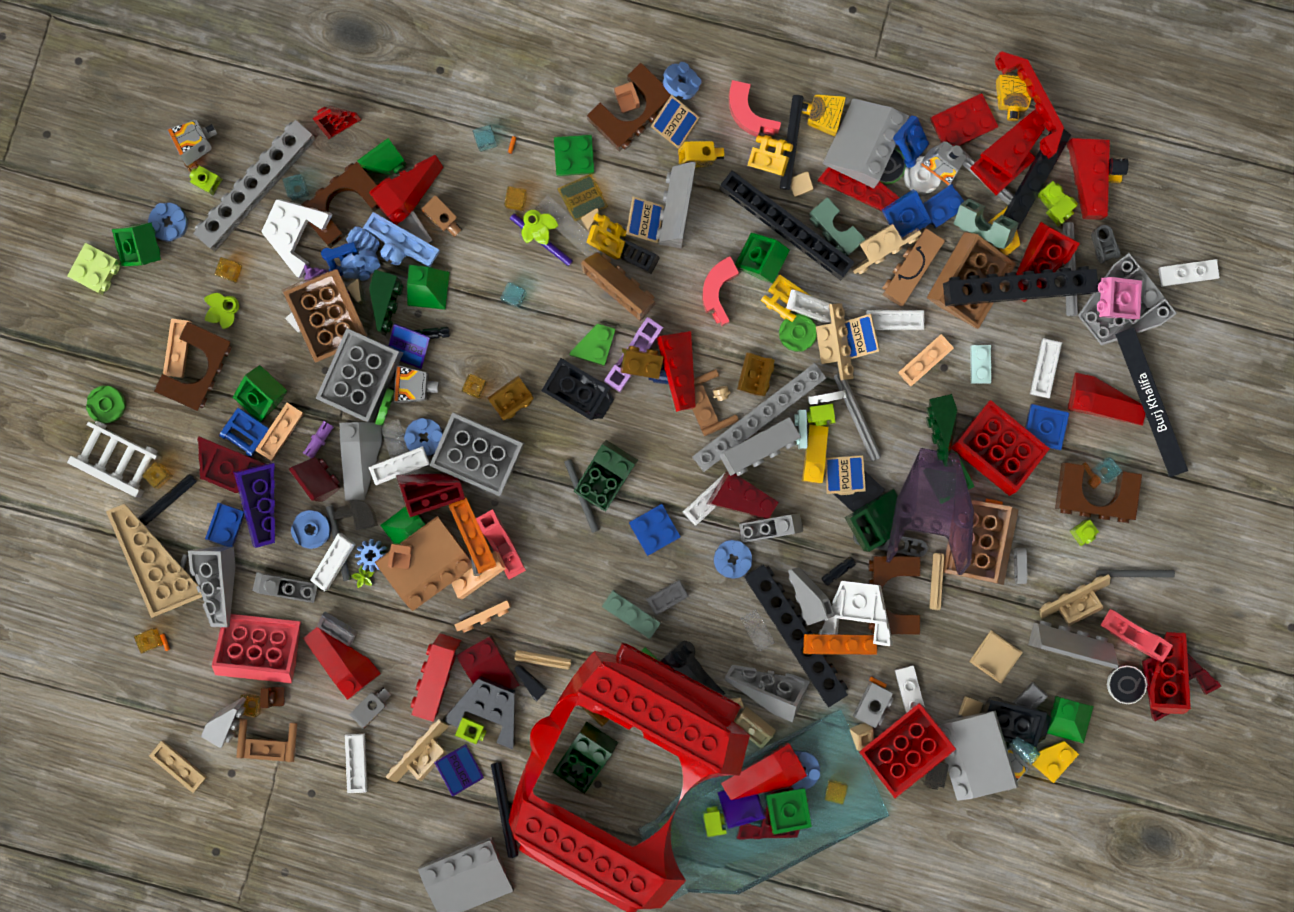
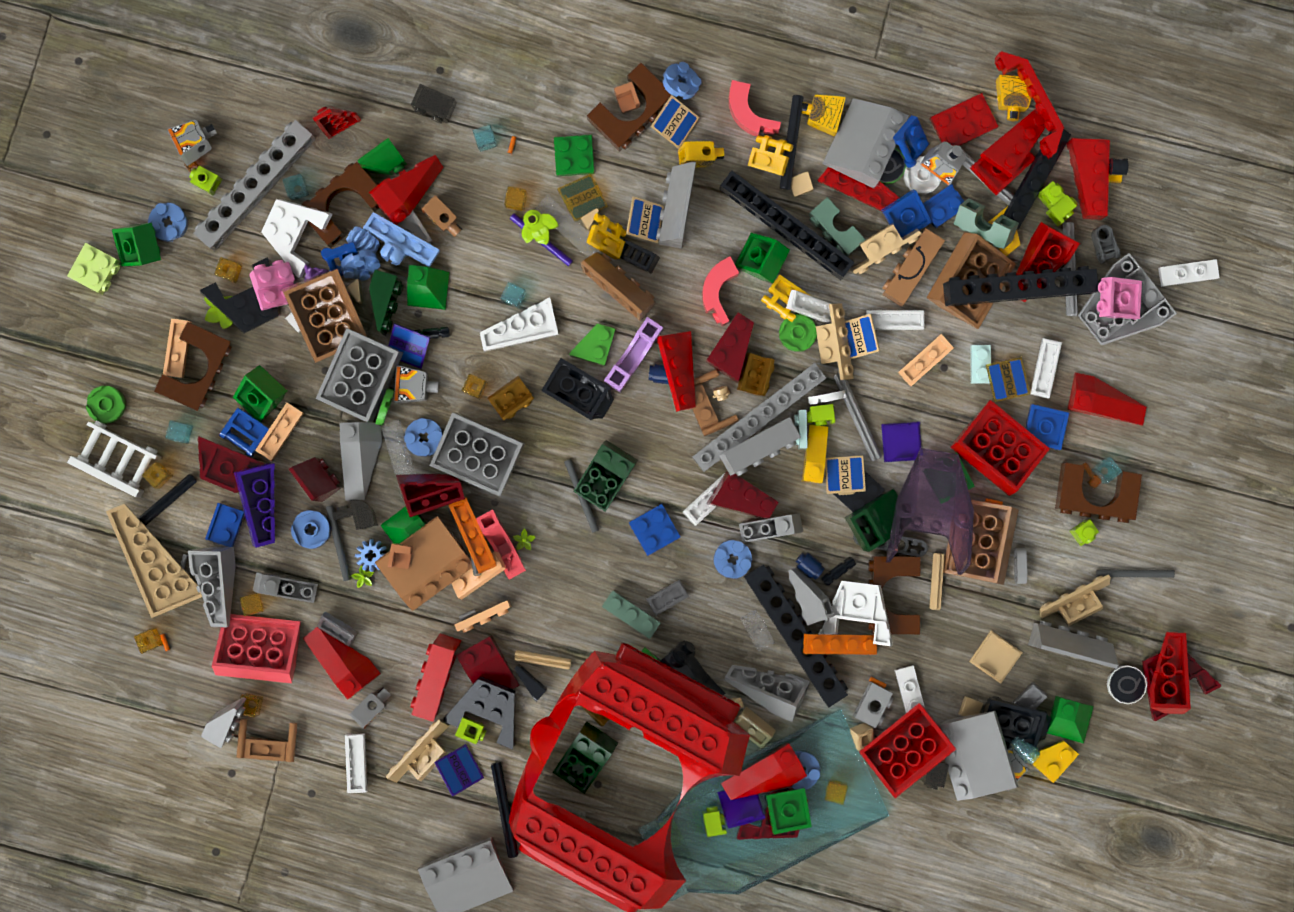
(177, 766): tan plate -> none
(178, 432): none -> clear light blue piece
(242, 308): none -> black wing
(251, 604): none -> clear yellow piece
(269, 283): none -> bright pink plate
(272, 697): reddish brown bracket -> none
(318, 439): medium lavender pin -> none
(332, 562): white plate -> none
(399, 465): white plate -> none
(433, 104): none -> clear smoke brick
(523, 540): none -> lime plant
(529, 325): none -> white wing
(641, 363): pearl gold bracket -> none
(732, 347): none -> dark red wedge
(809, 565): none -> dark blue brick
(901, 441): none -> dark purple piece
(942, 421): dark green slope -> none
(1007, 379): none -> piece
(1136, 636): coral arch -> none
(1151, 402): black tile -> none

